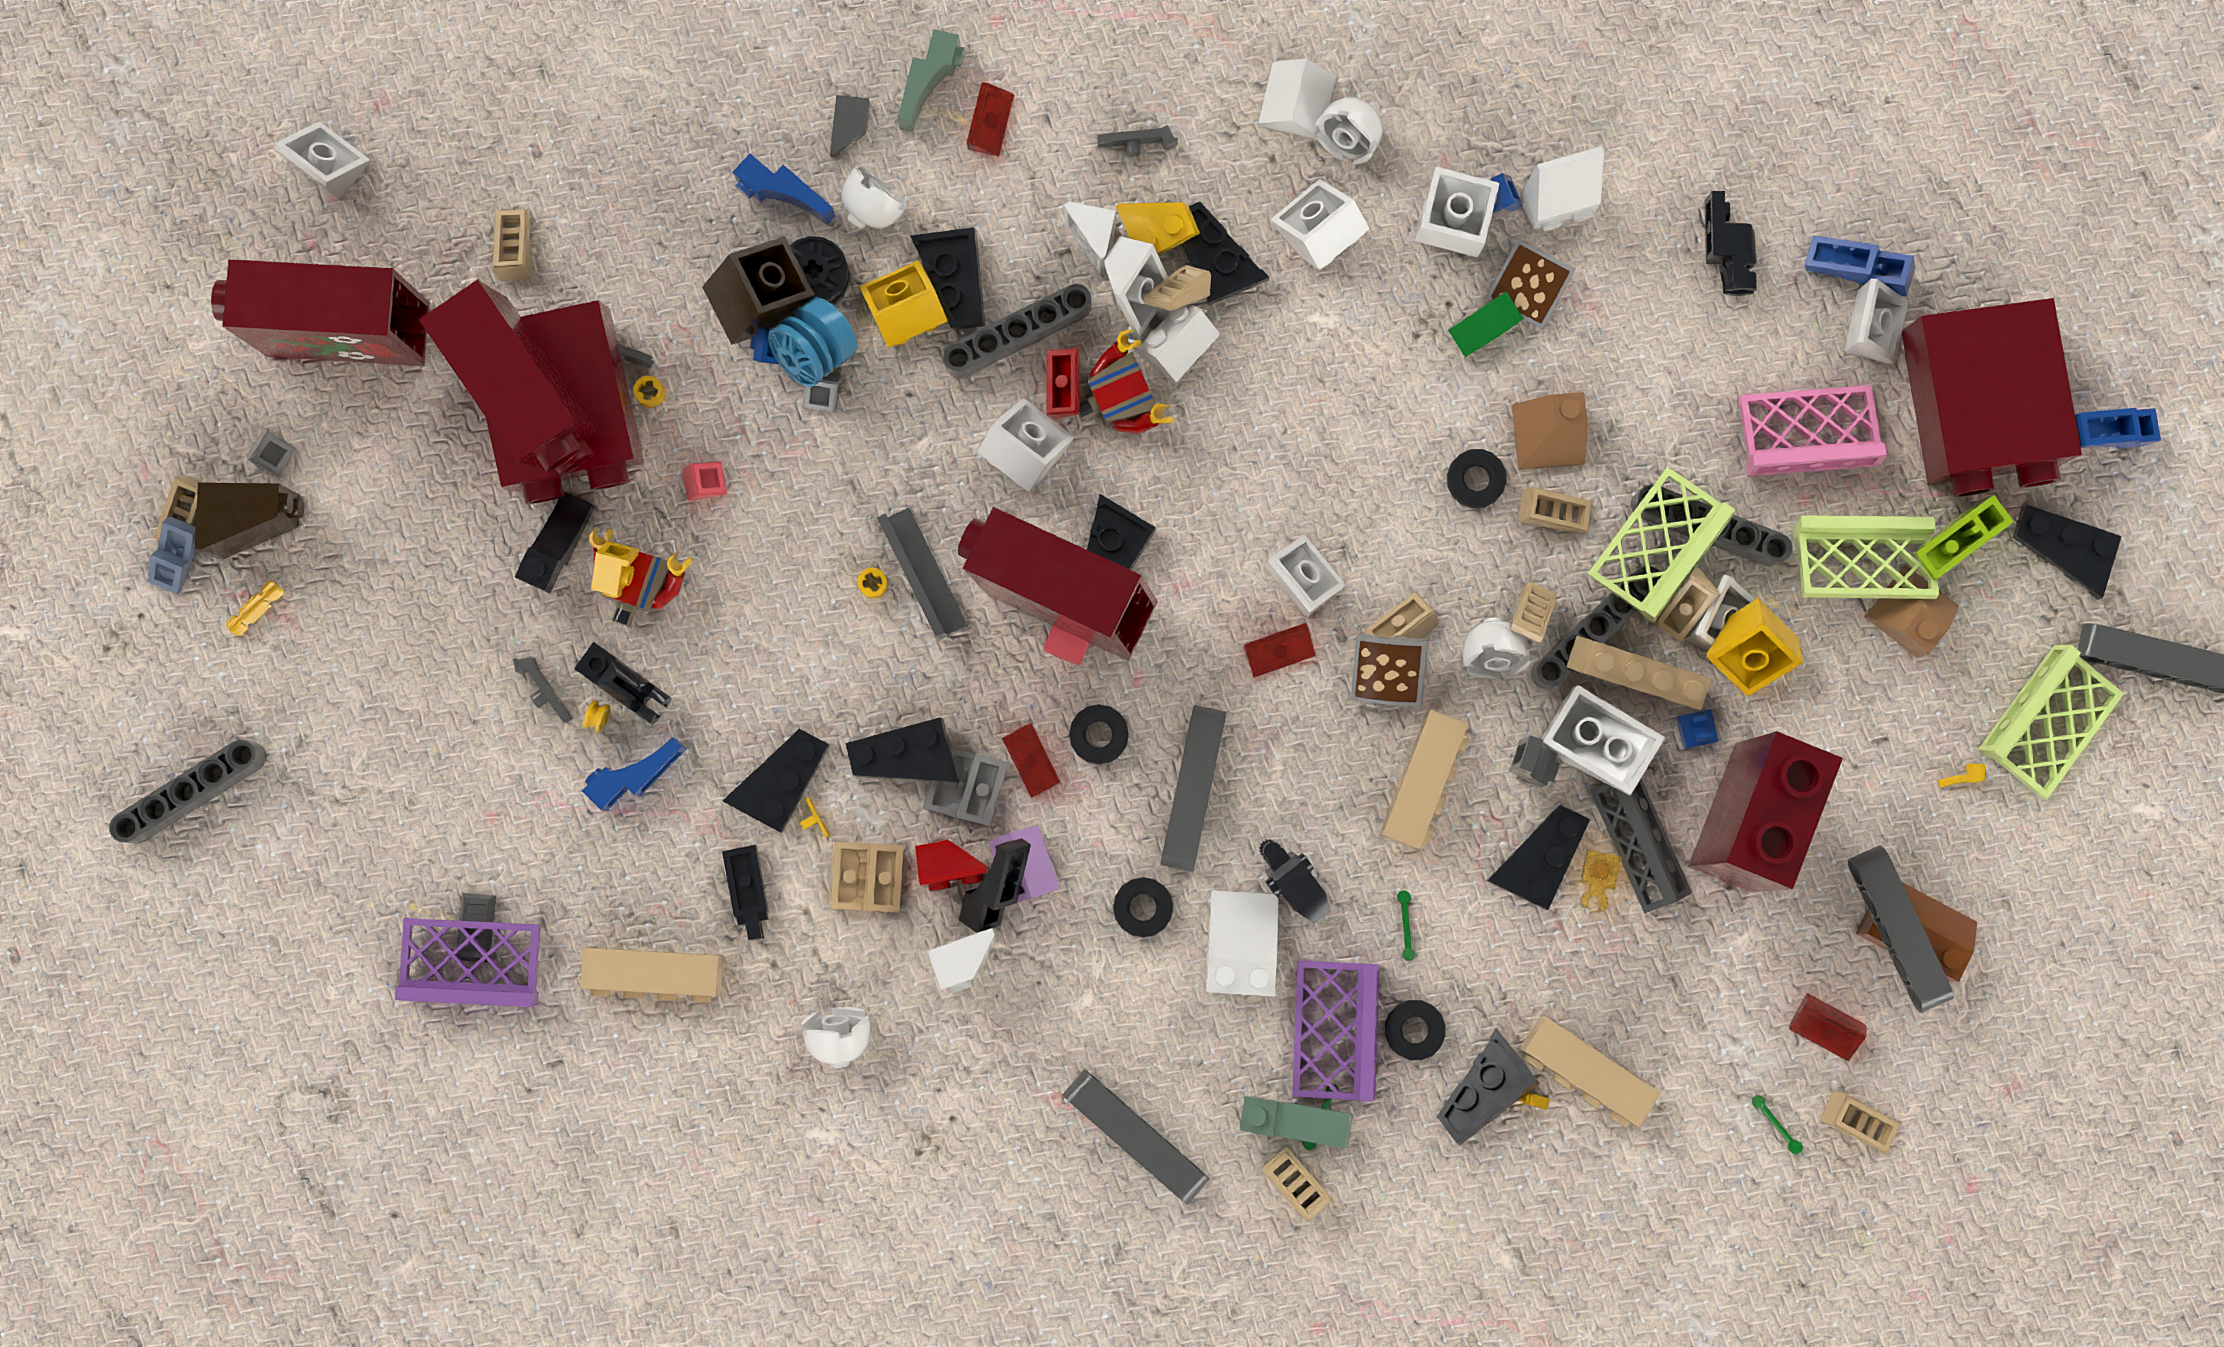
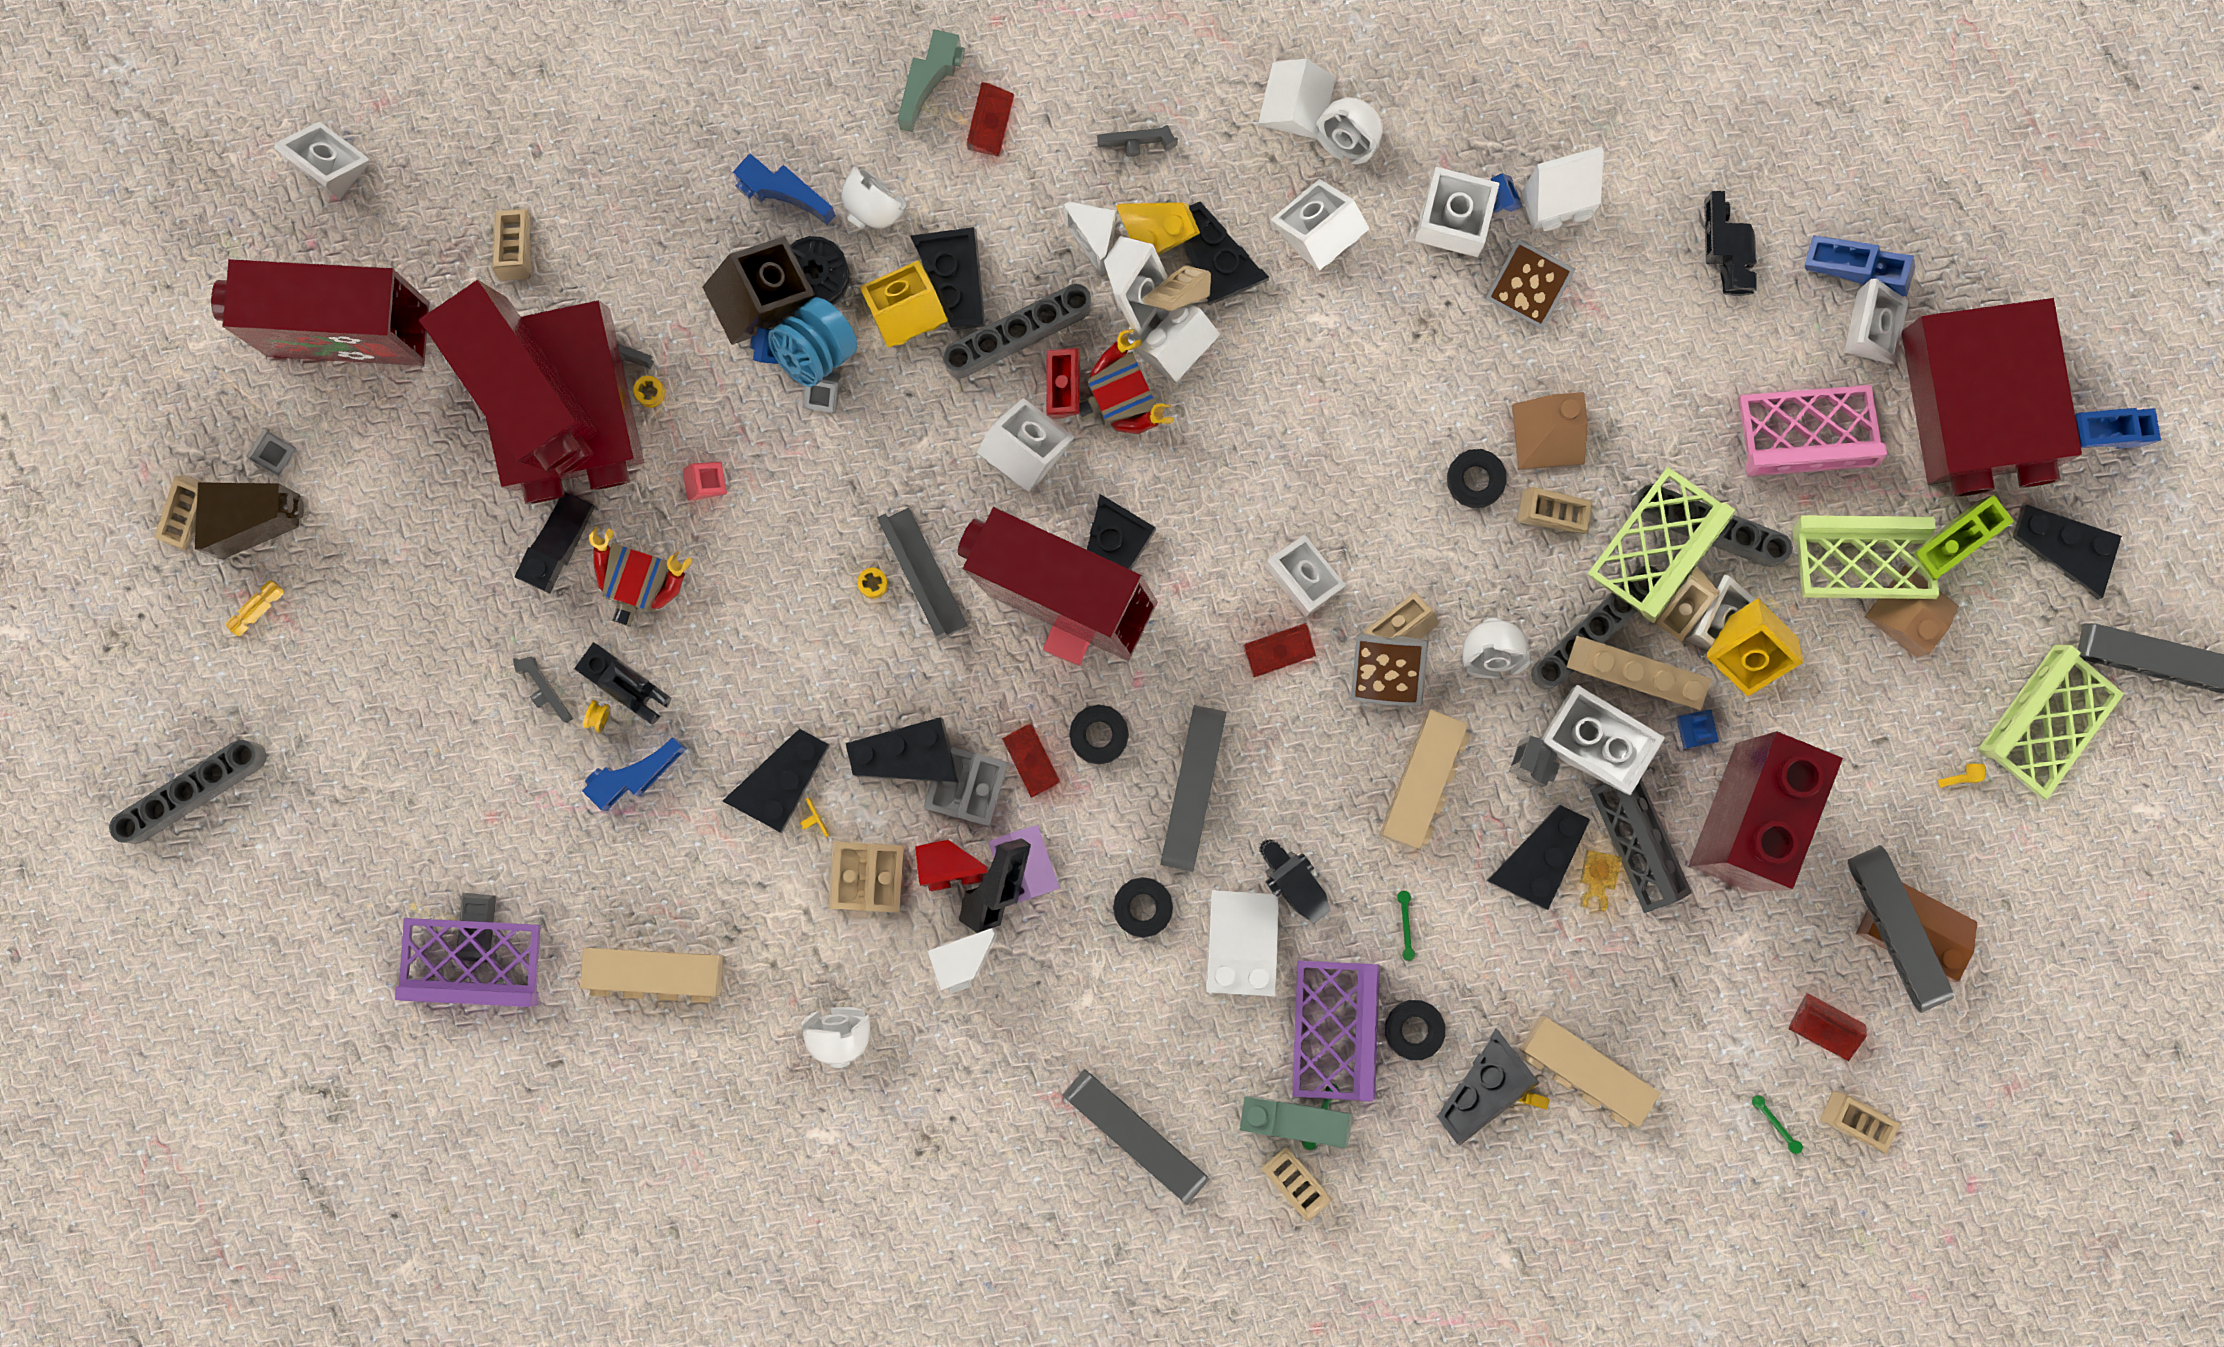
(174, 555): sand blue slope -> none
(613, 568): yellow brick -> none
(746, 889): black hinge -> none
(849, 122): dark grey tile -> none
(1485, 324): green slope -> none
(1533, 611): tan slope -> none

